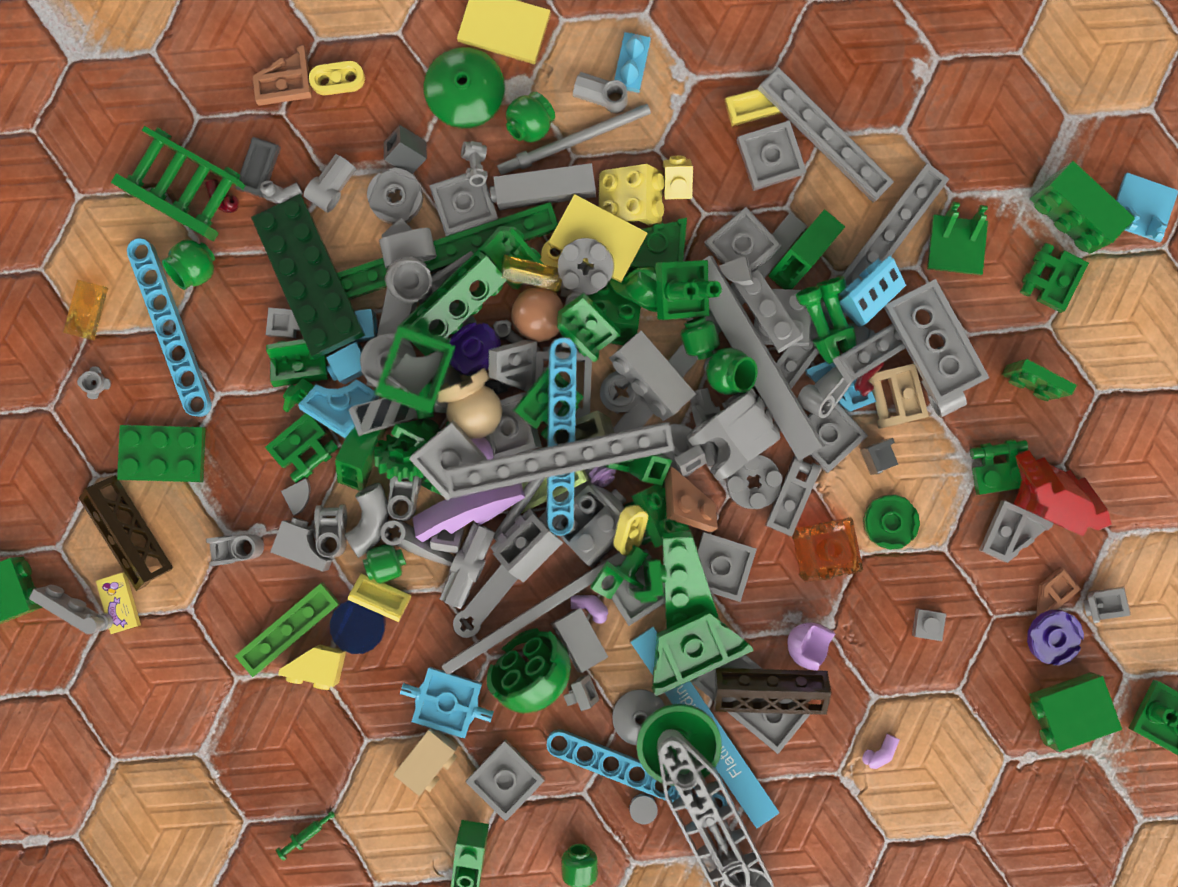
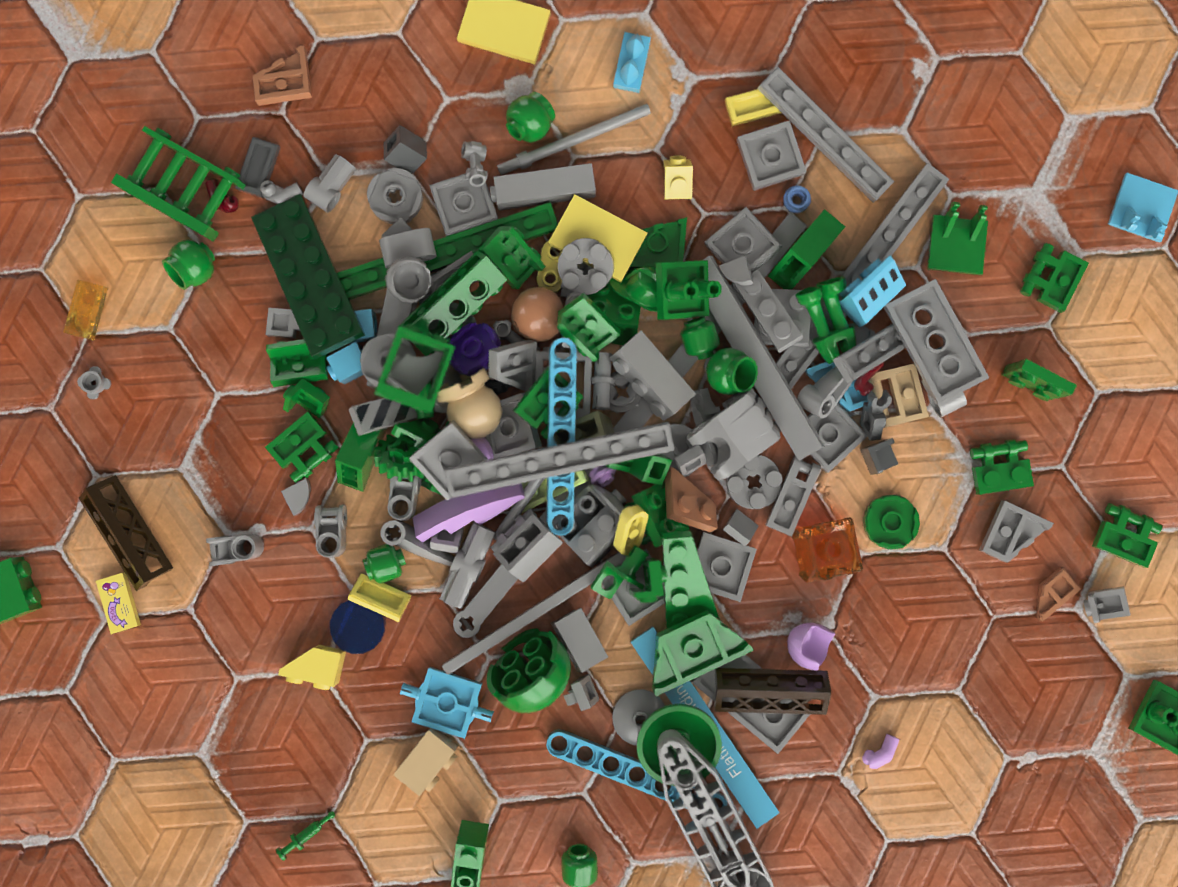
(71, 609): light grey plate -> none
(158, 319): medium azure beam -> none
(161, 453): green plate -> none
(287, 629): bright green plate -> none
(297, 544): light grey arch -> none
(332, 405): medium azure tile -> none
(337, 75): light yellow plate -> none
(373, 517): light grey cylinder -> none
(469, 103): green dish -> none
(505, 780): light grey plate -> none
(530, 272): clear yellow plate -> none
(592, 605): lavender arm -> none
(598, 90): light grey piece -> none
(602, 382): none -> light grey pin
(633, 193): light yellow bracket -> none
(643, 809): light grey tile -> none
(740, 527): none -> light grey tile
(798, 191): none -> medium blue plate
(872, 417): none -> dark grey plate
(929, 624): light grey plate -> none
(1055, 637): tile -> none
(1059, 496): red slope -> none
(1074, 712): green brick -> none
(1081, 208): green brick -> none
(1124, 543): none -> green plate

